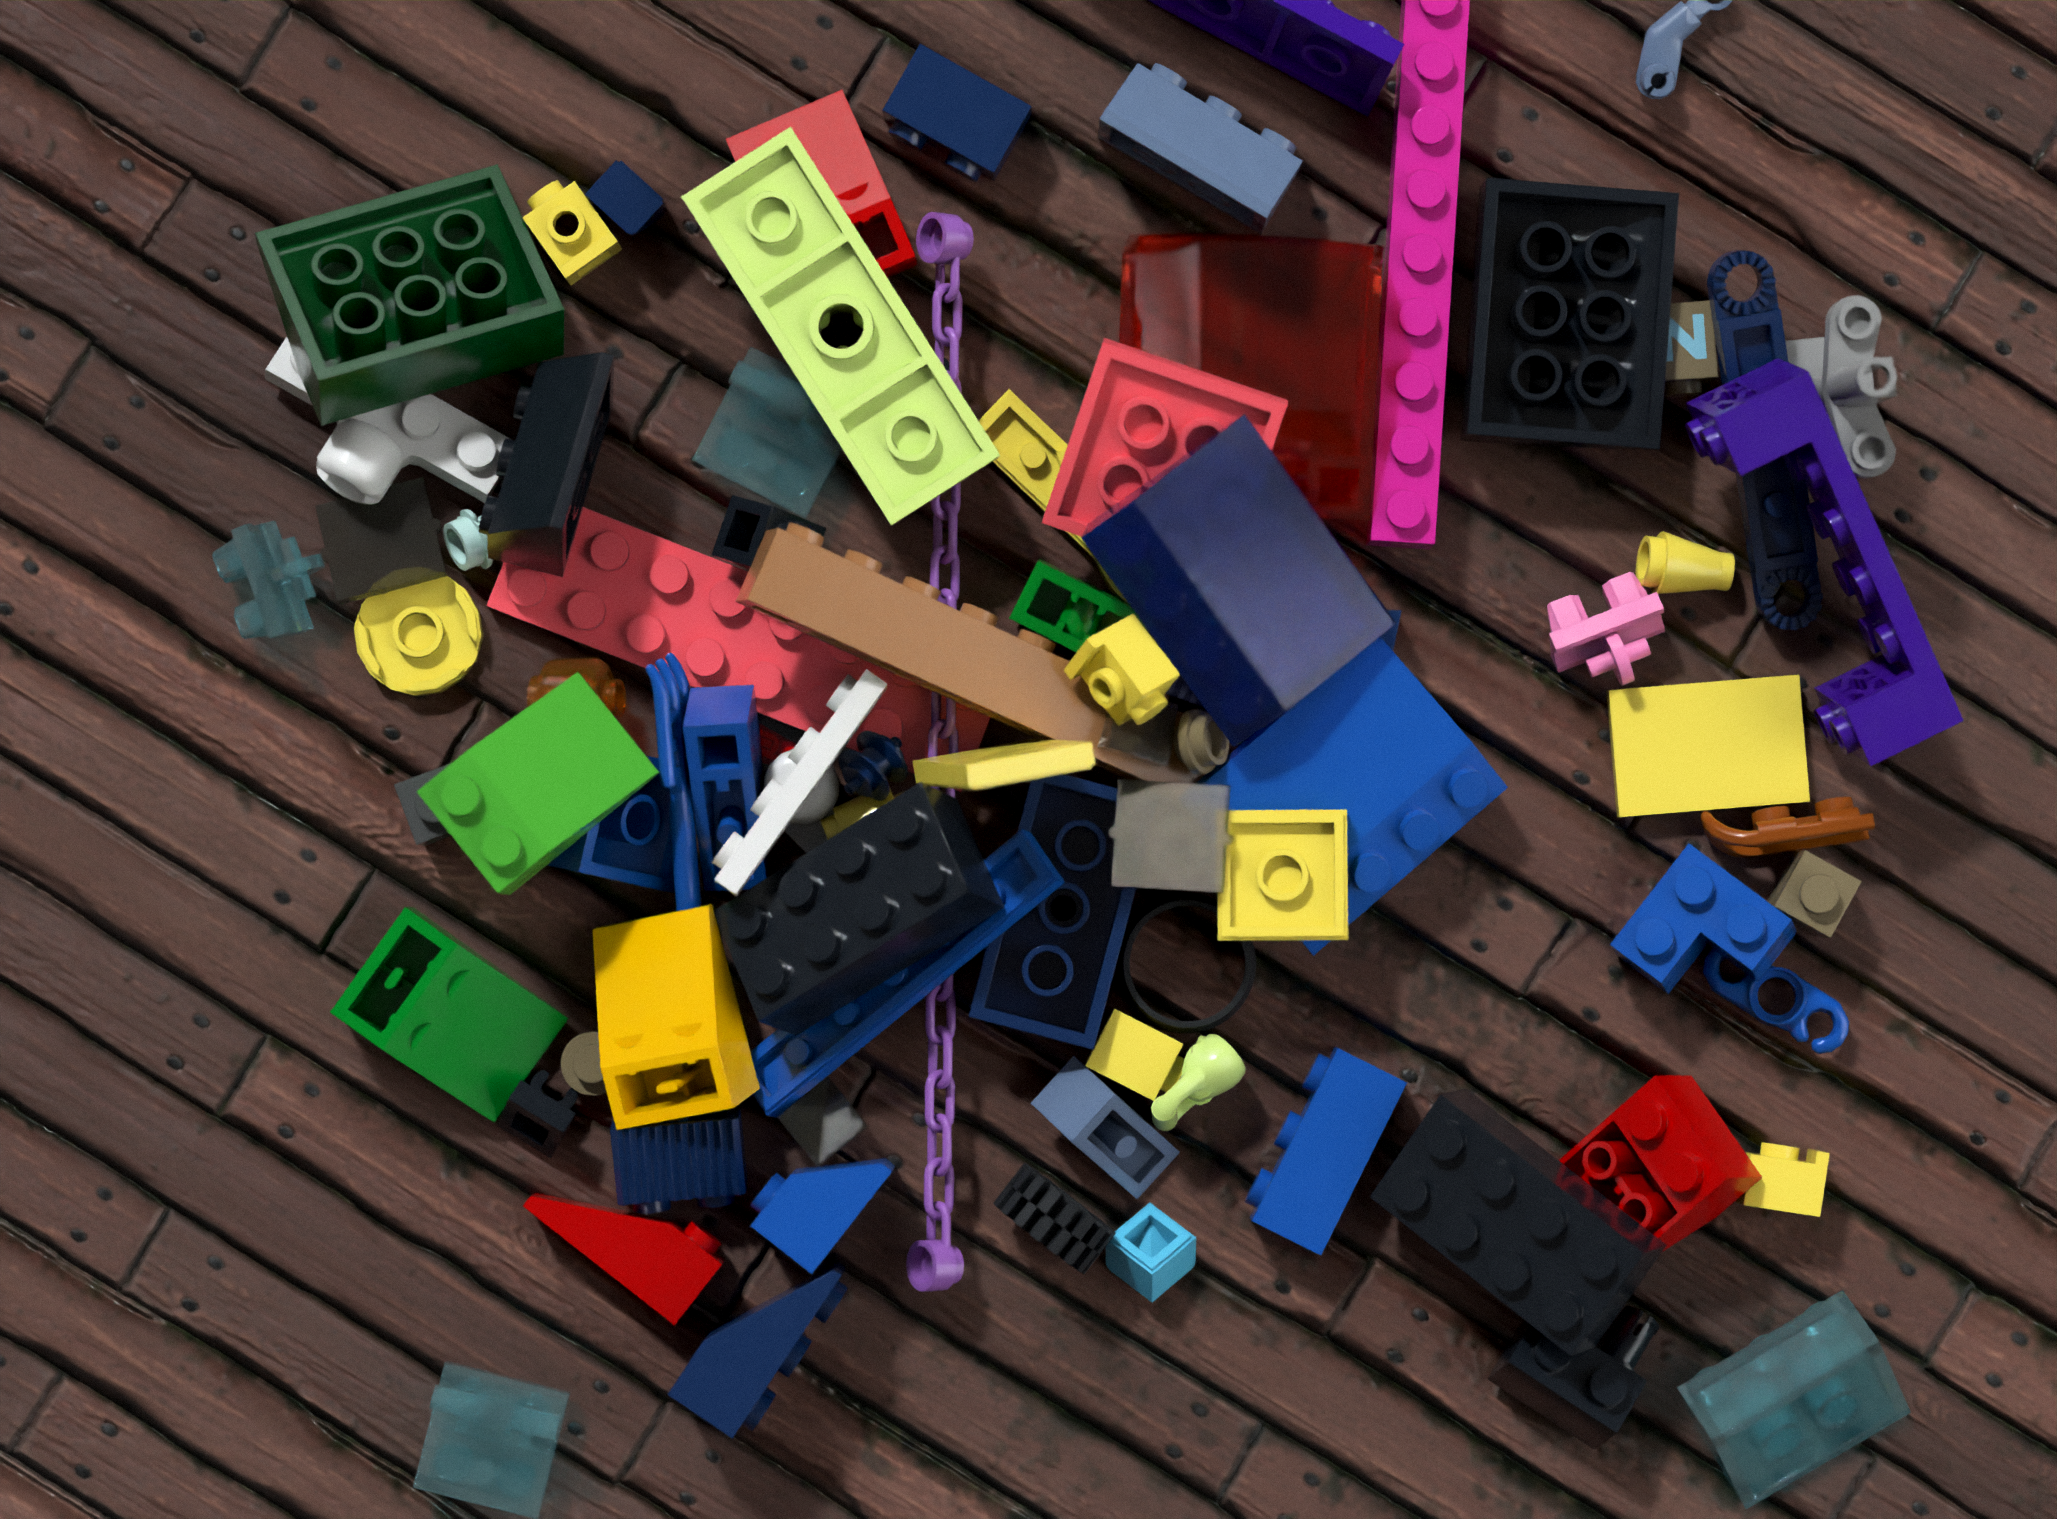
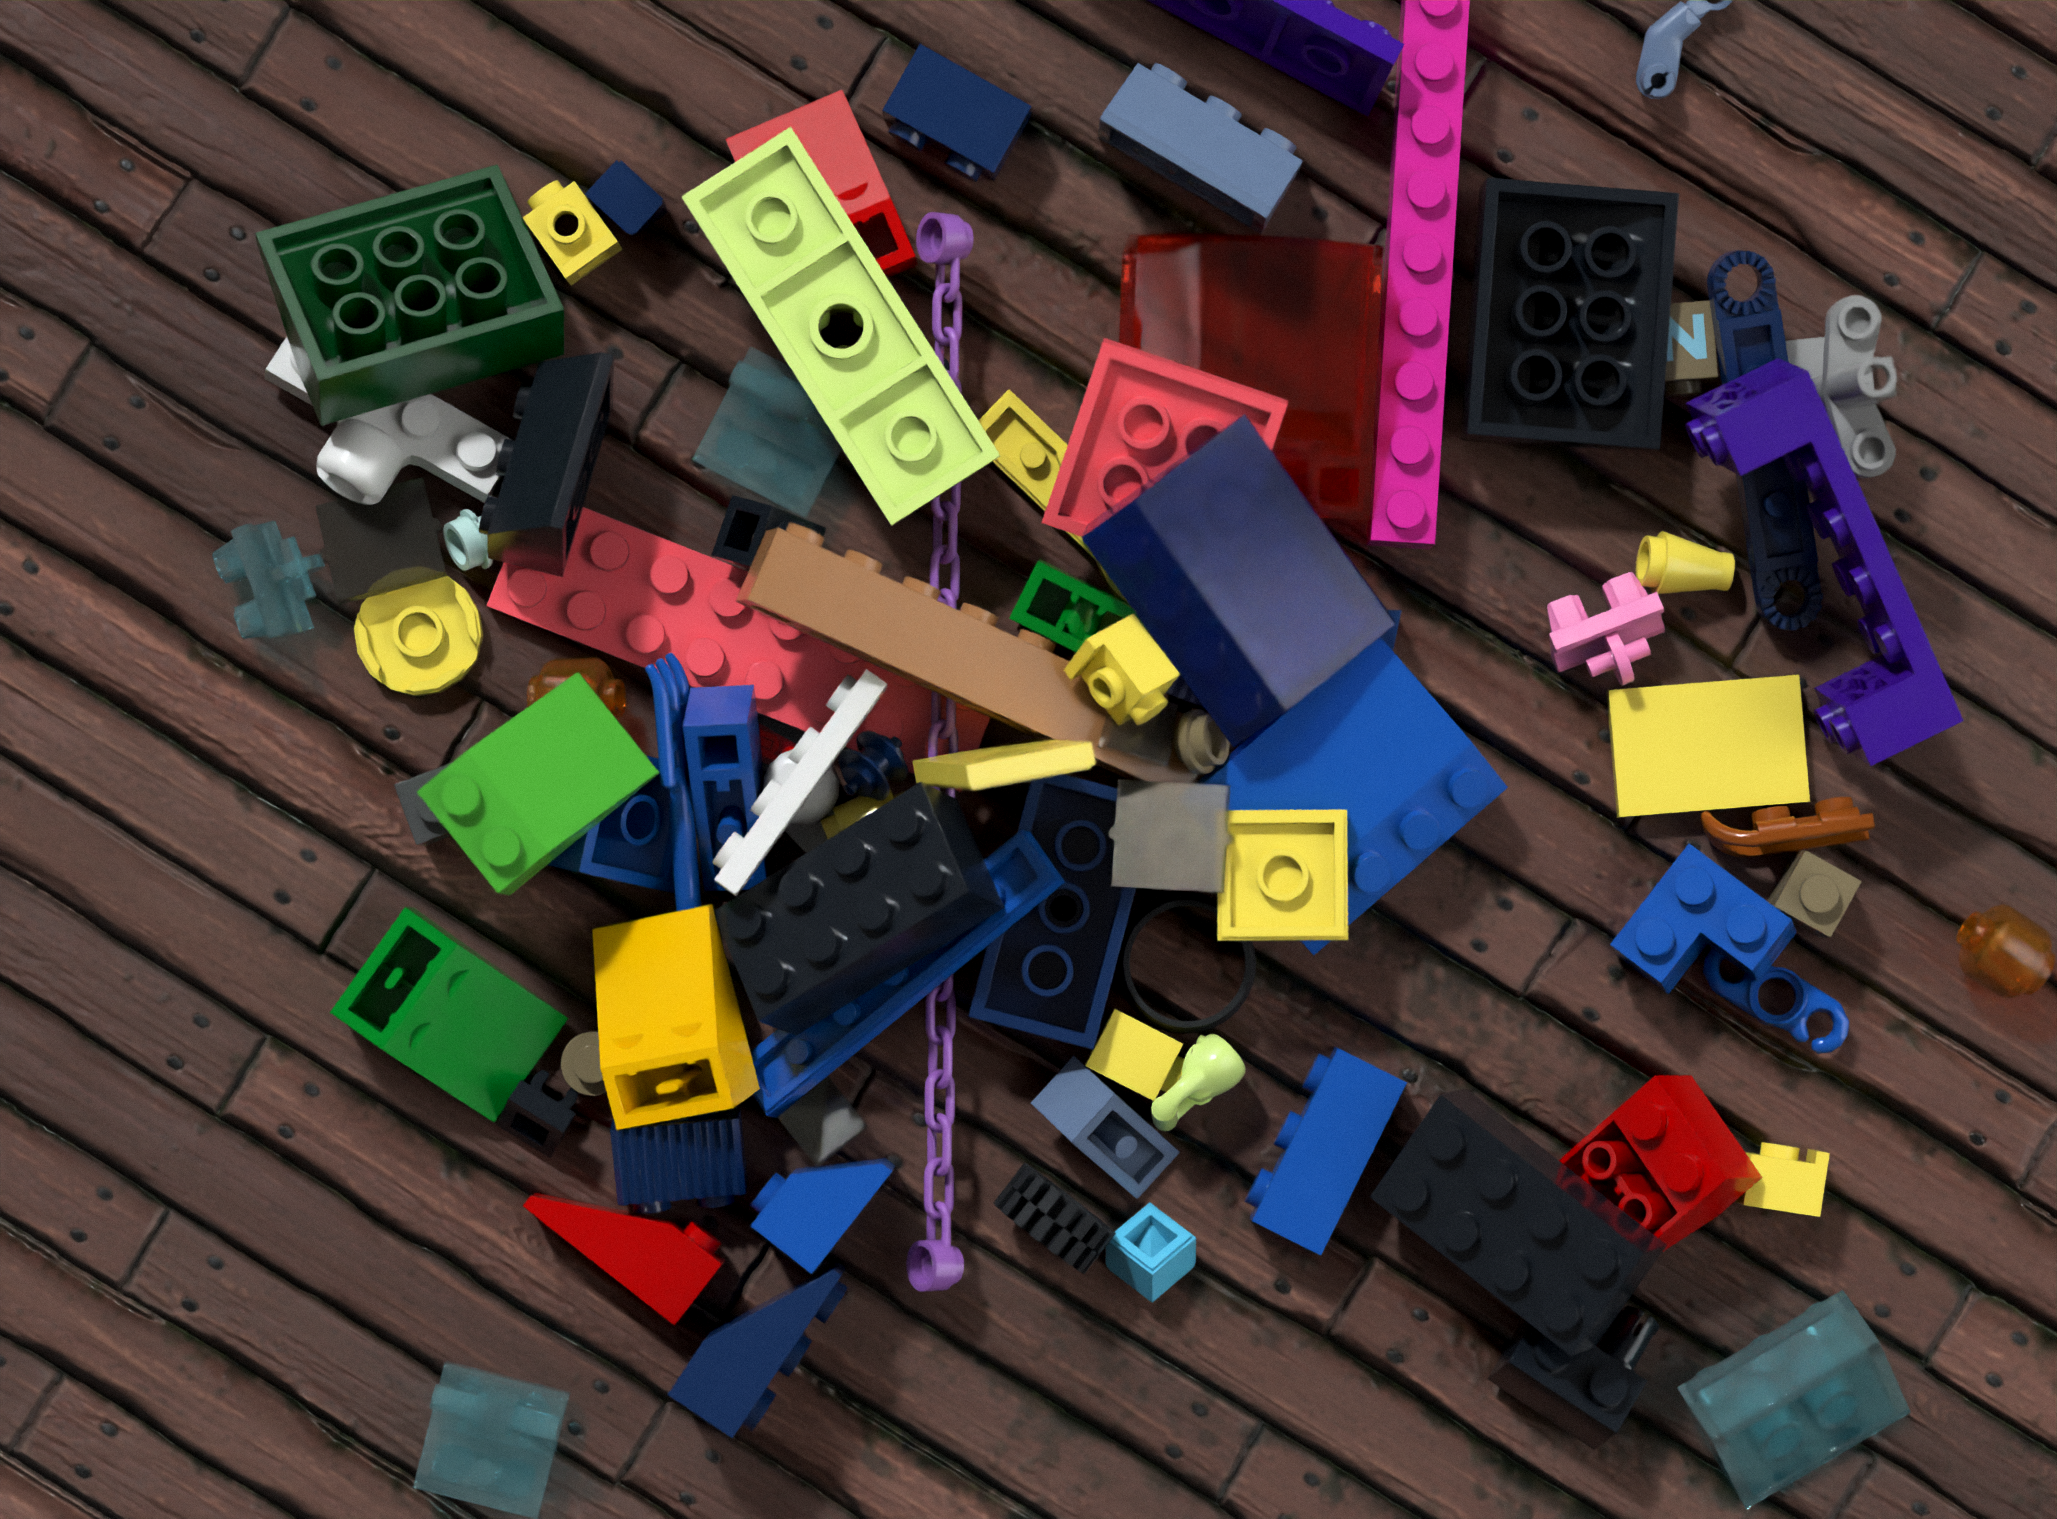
(2005, 951): none -> clear orange head

